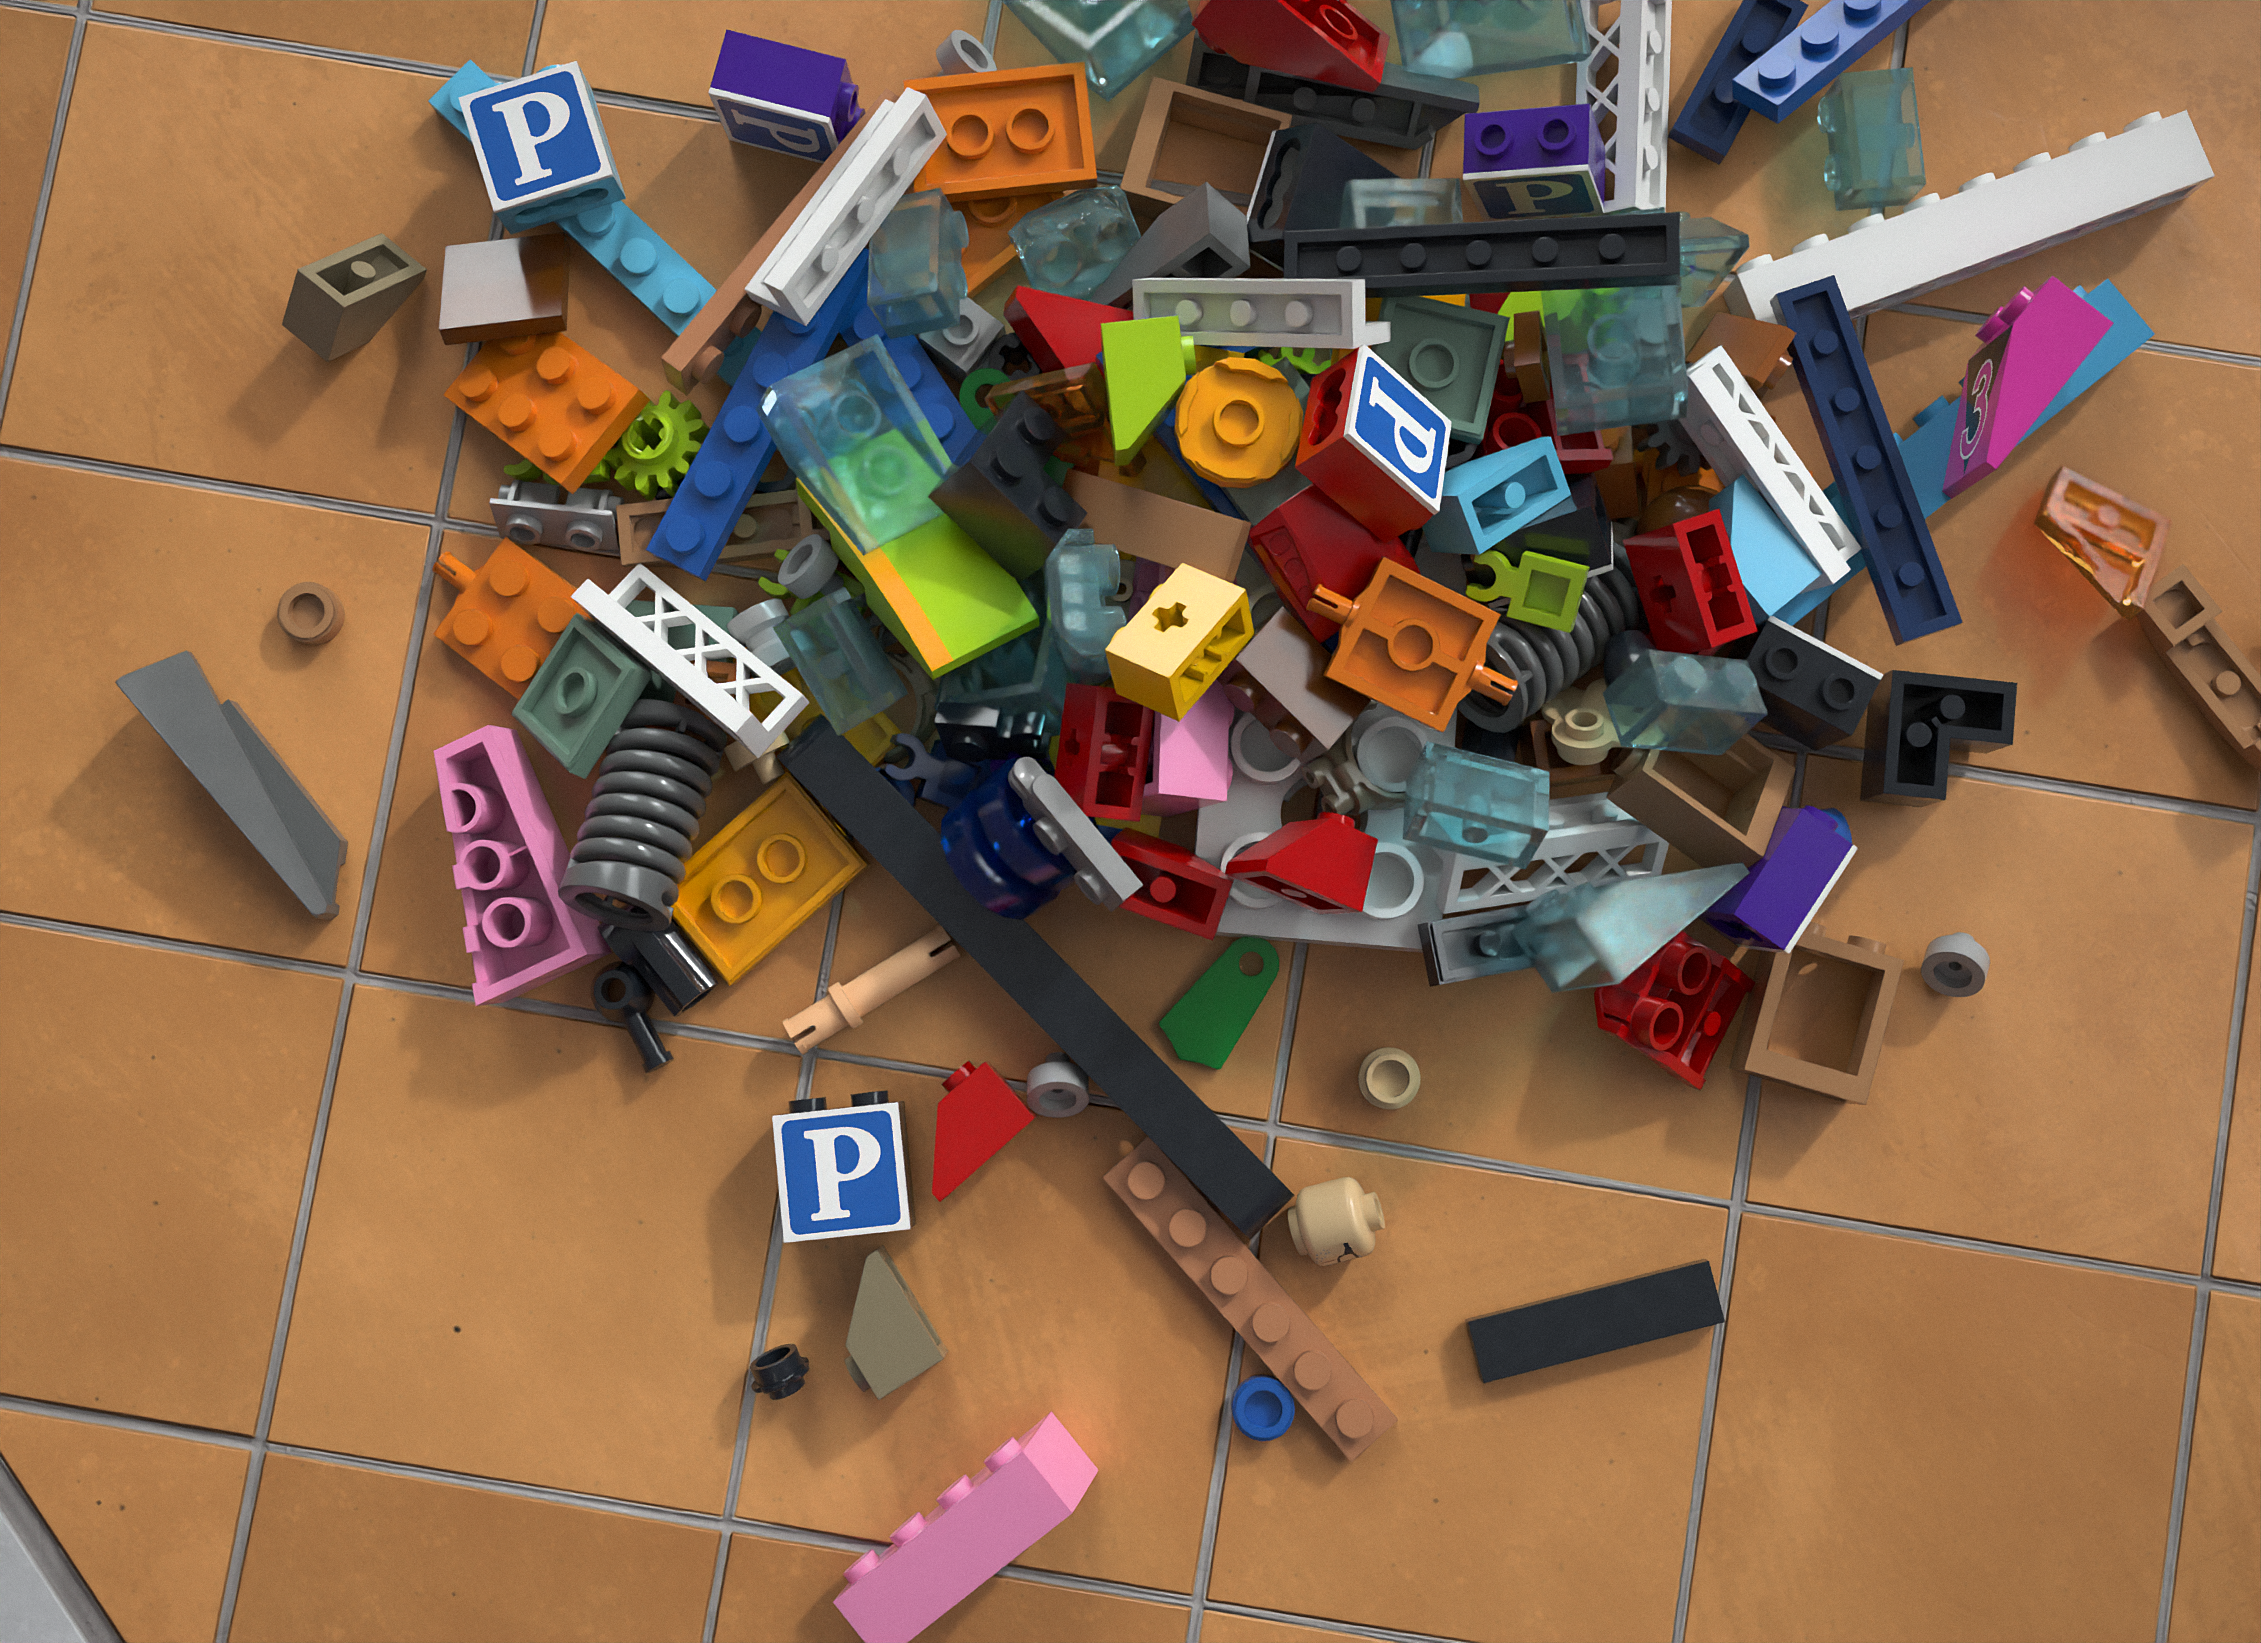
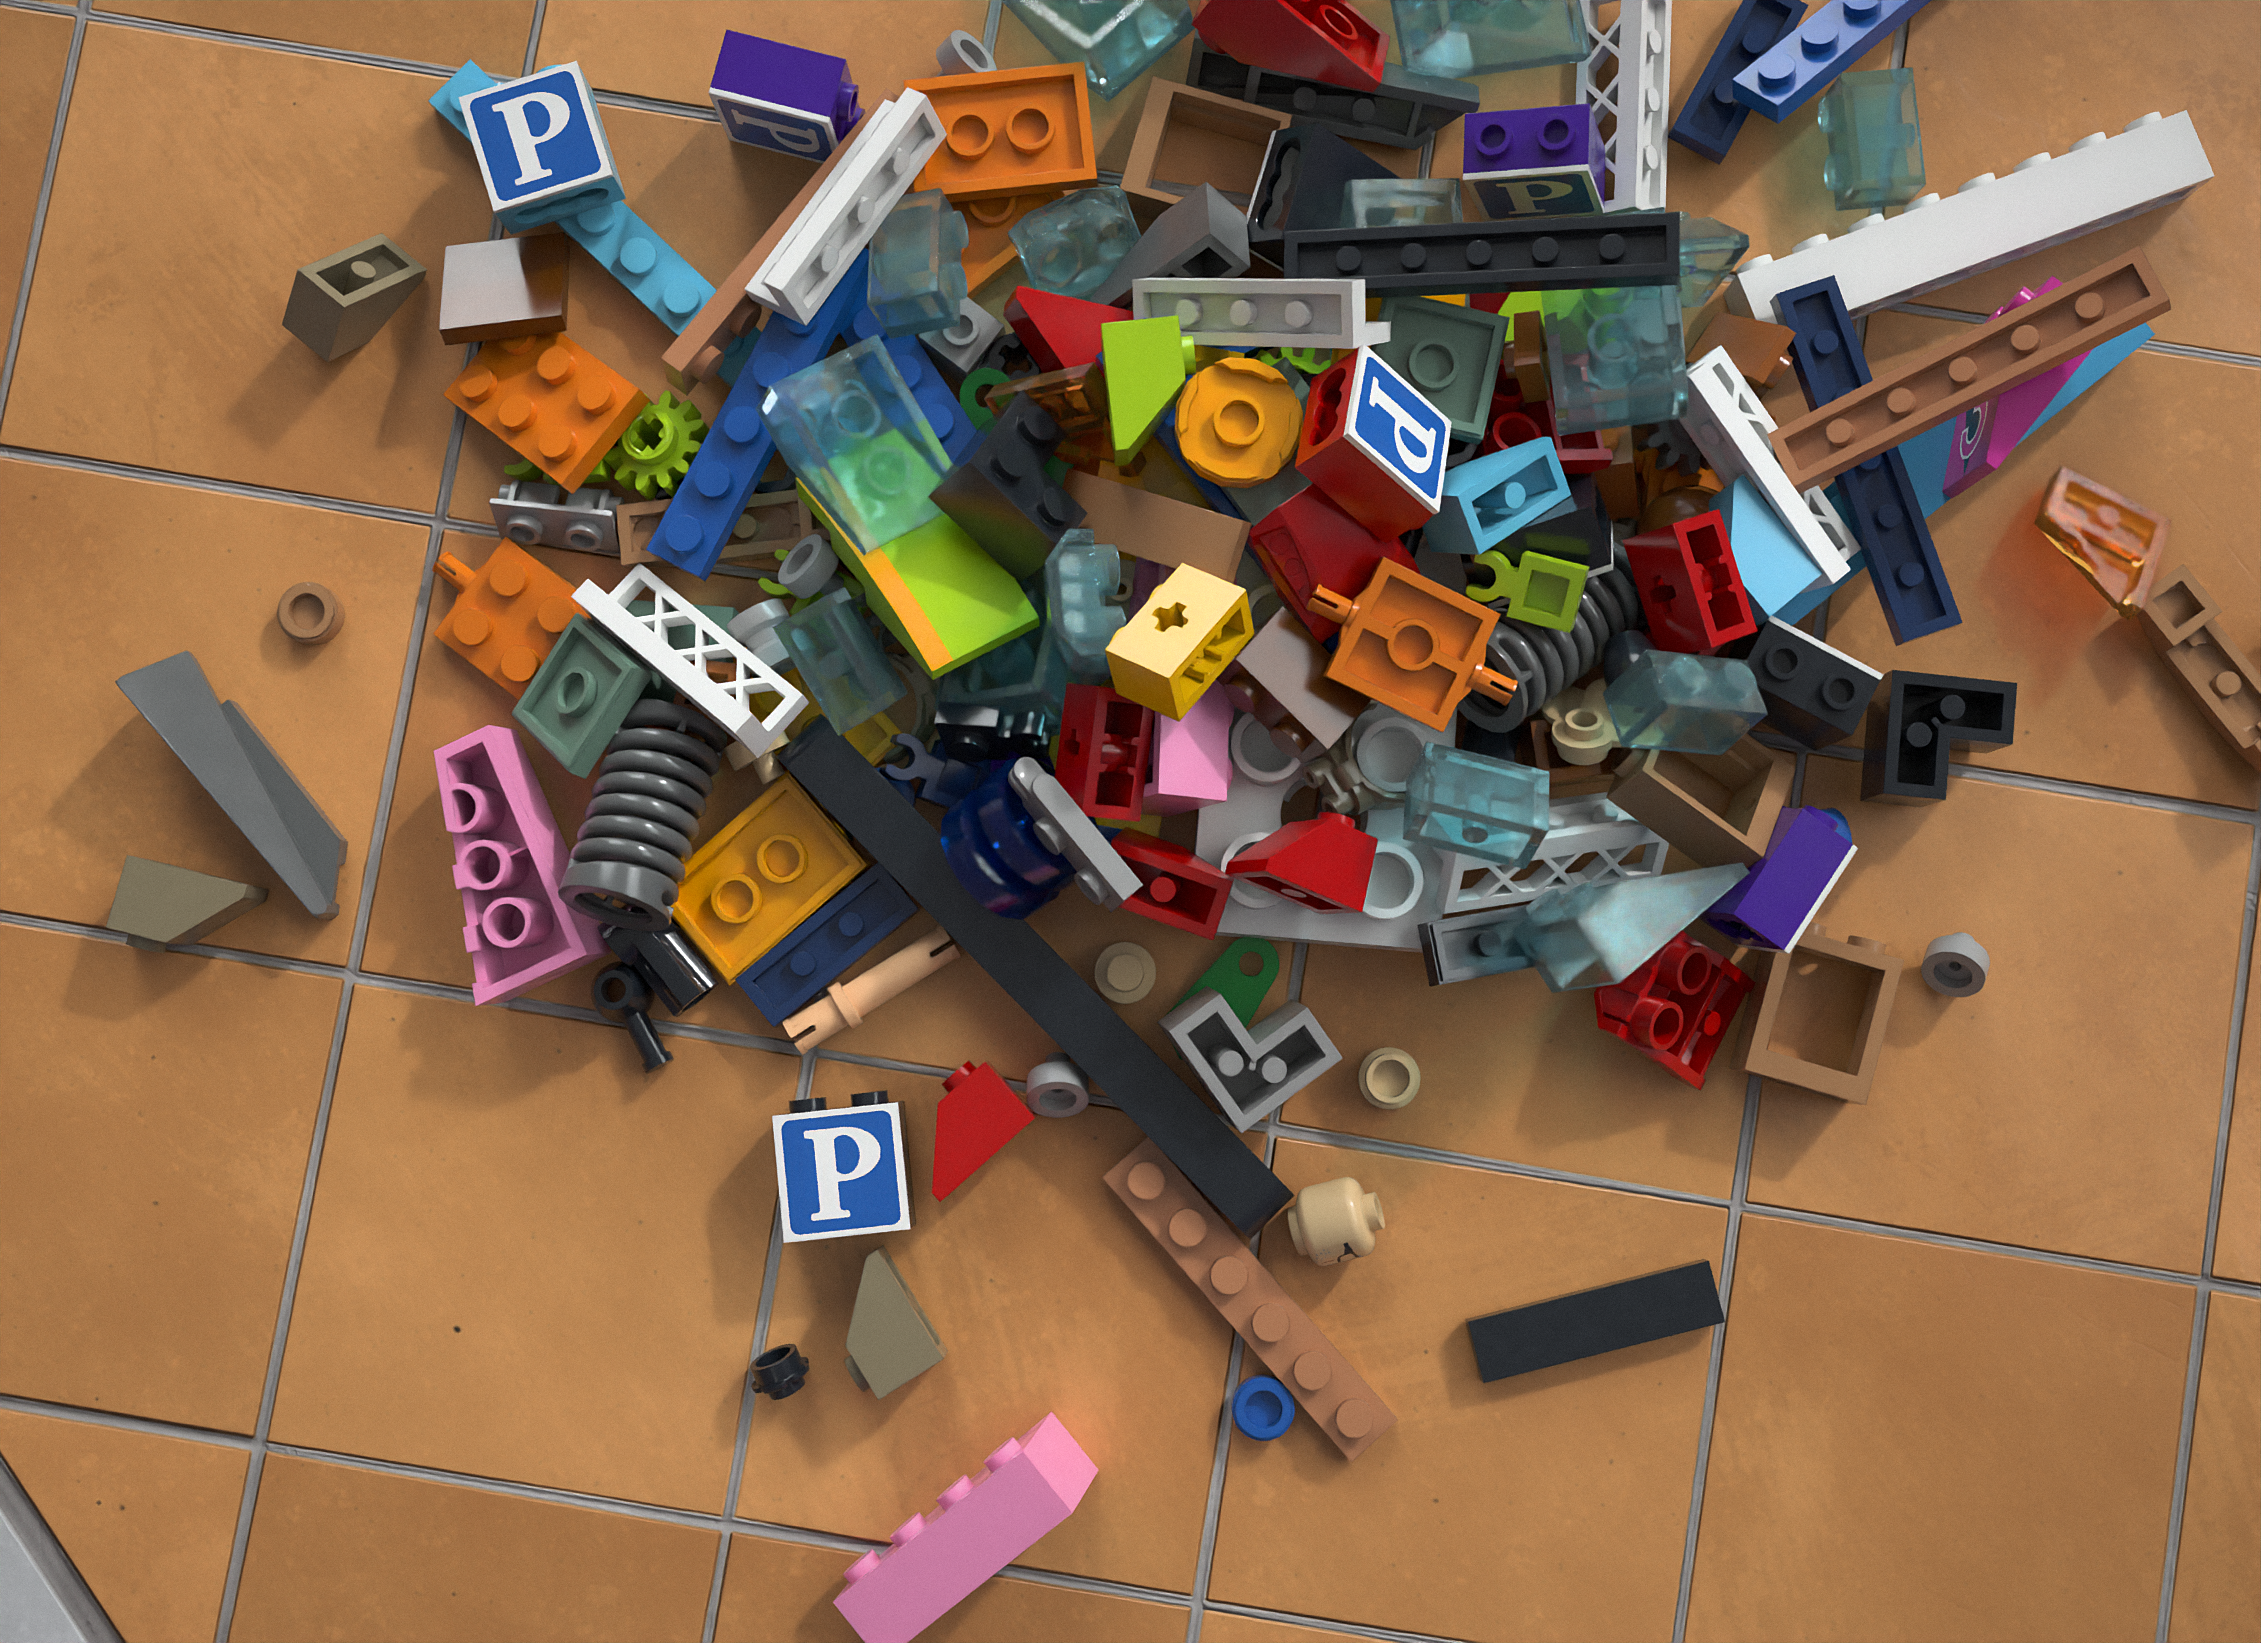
(175, 904): none -> dark tan slope
(827, 944): none -> dark blue plate
(1125, 972): none -> tan plate
(1248, 1069): none -> light grey brick
(1971, 370): none -> nougat plate

